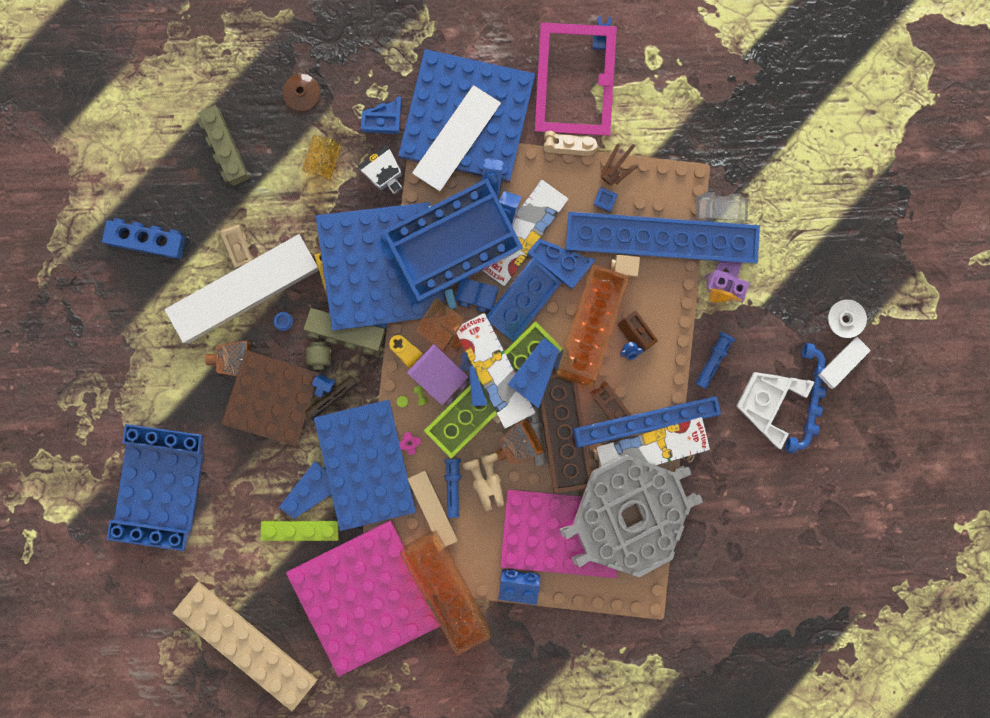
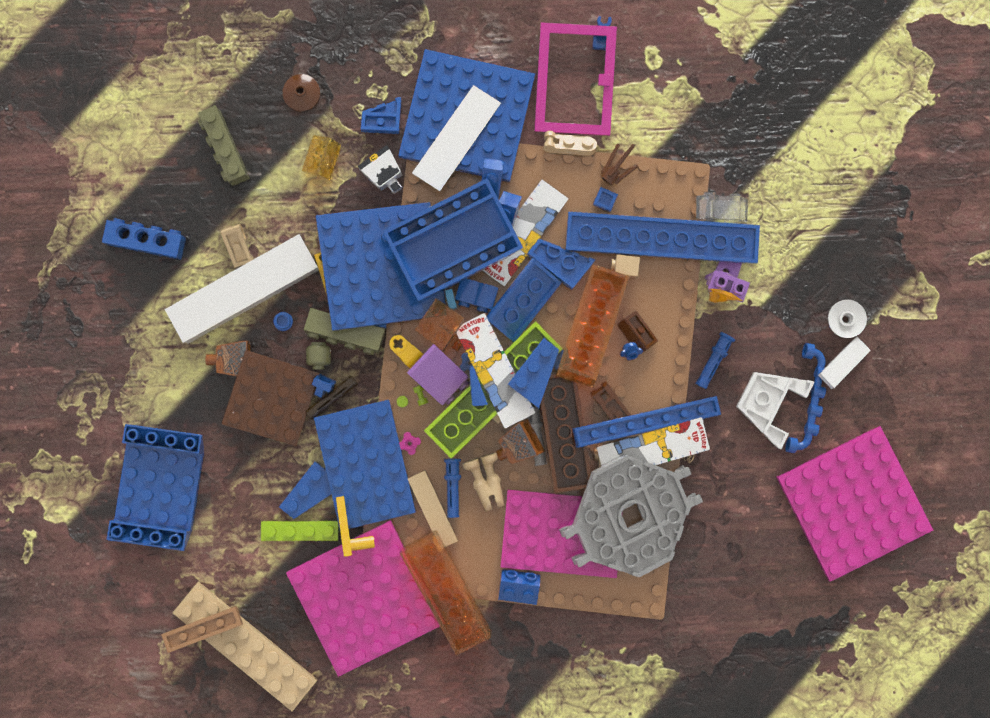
(202, 629): none -> medium nougat plate
(347, 543): none -> yellow piece
(854, 503): none -> dark pink plate

